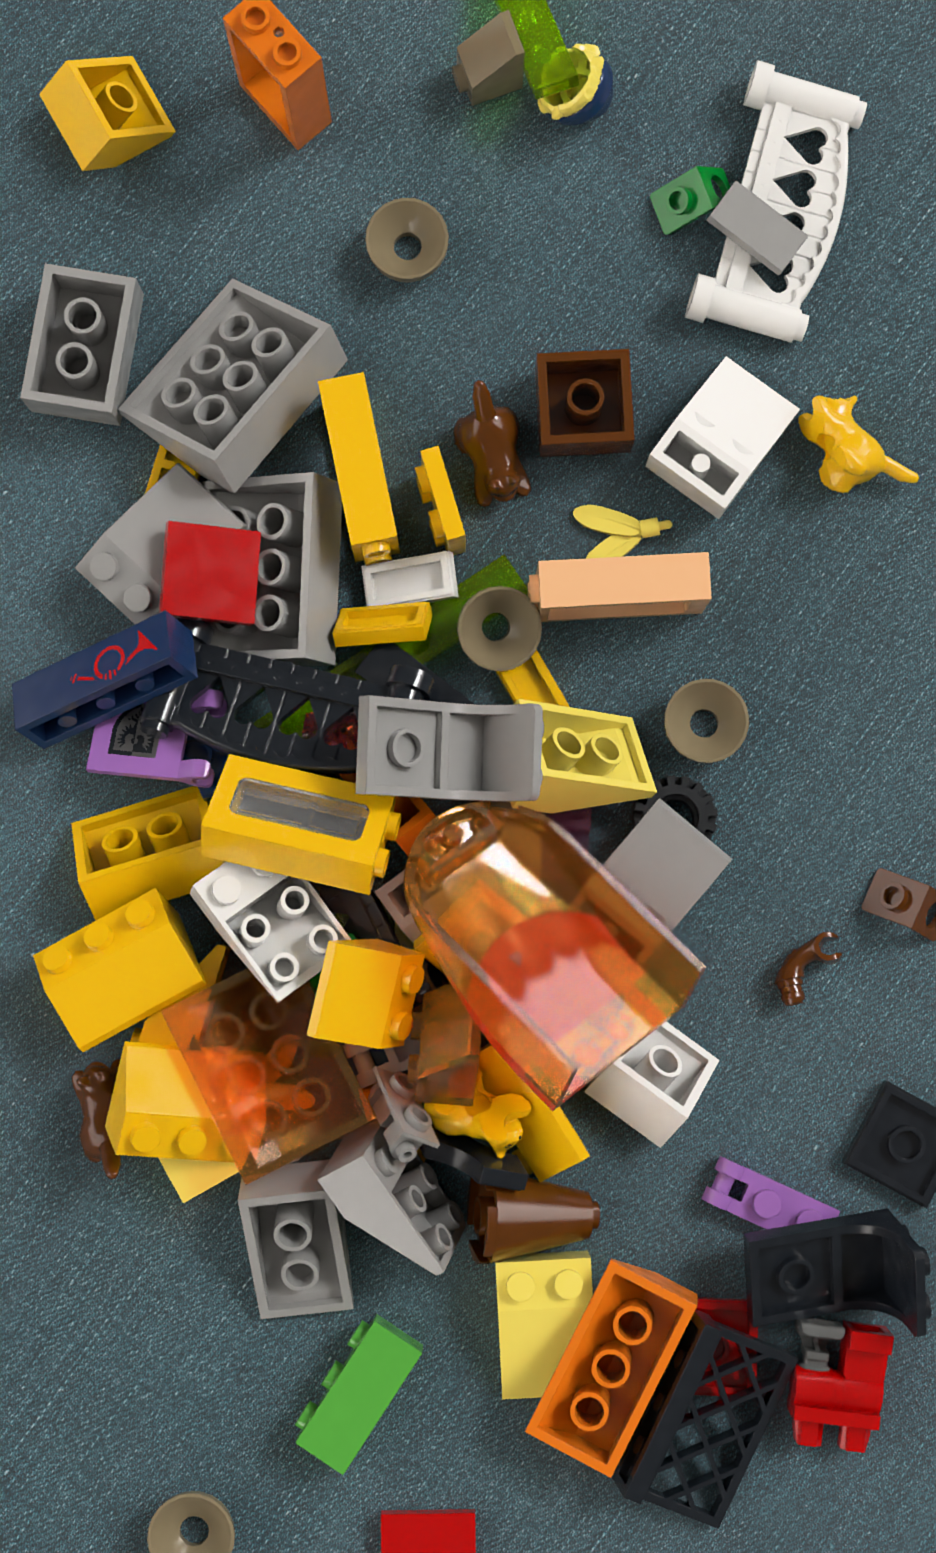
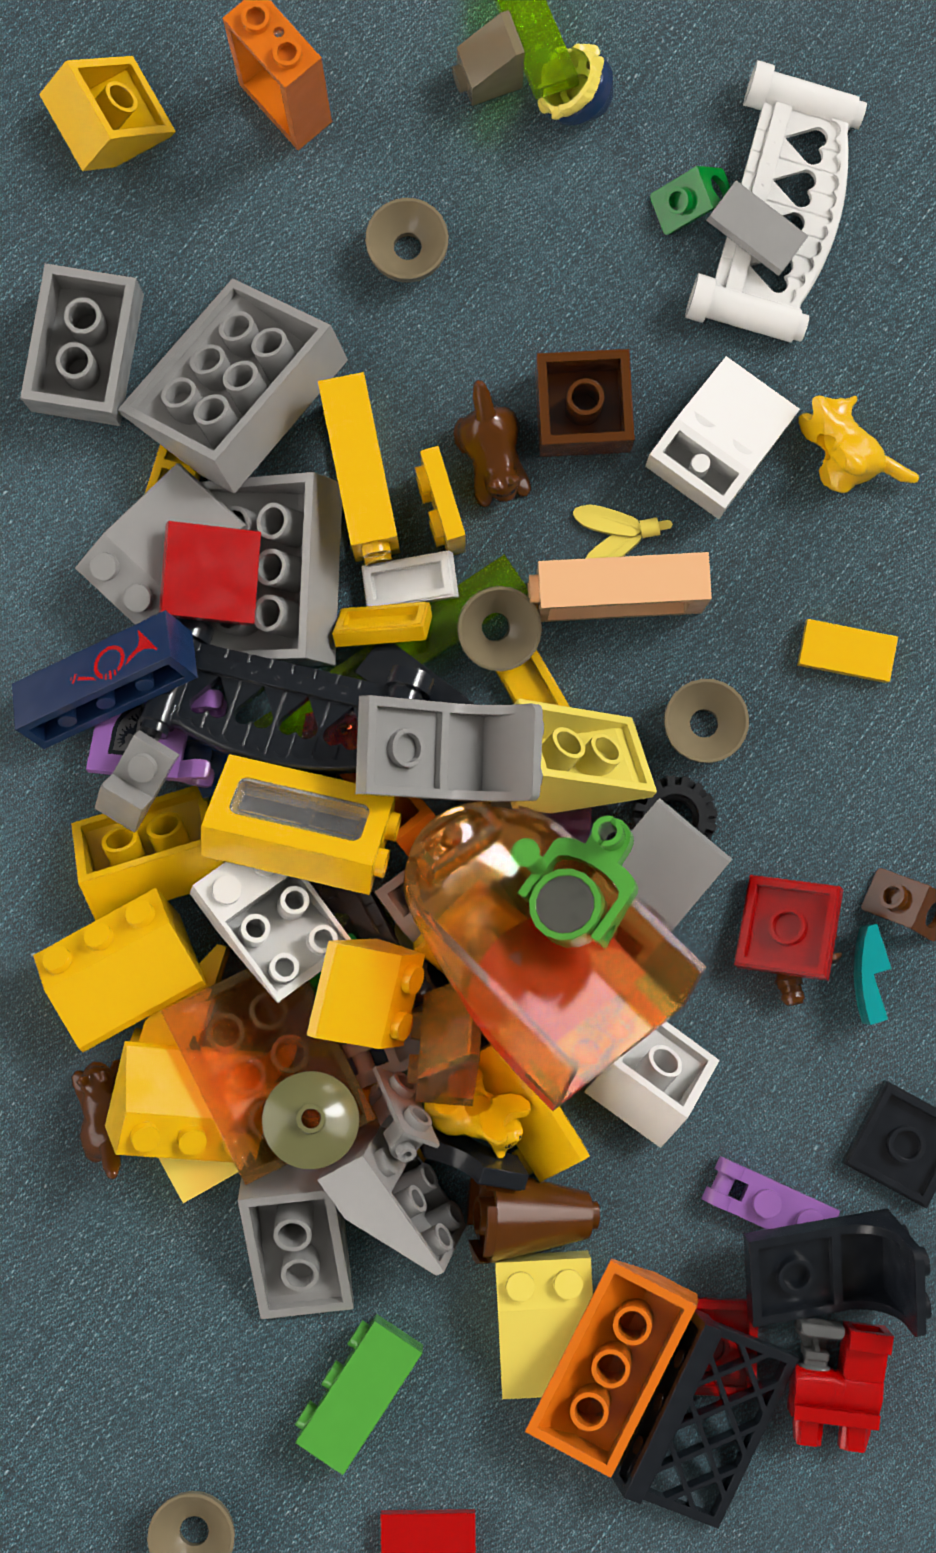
(135, 781): none -> light grey slope
(310, 1146): none -> olive dish
(566, 901): none -> bright green piece
(789, 927): none -> red tile
(847, 651): none -> yellow tile
(869, 959): none -> teal slope

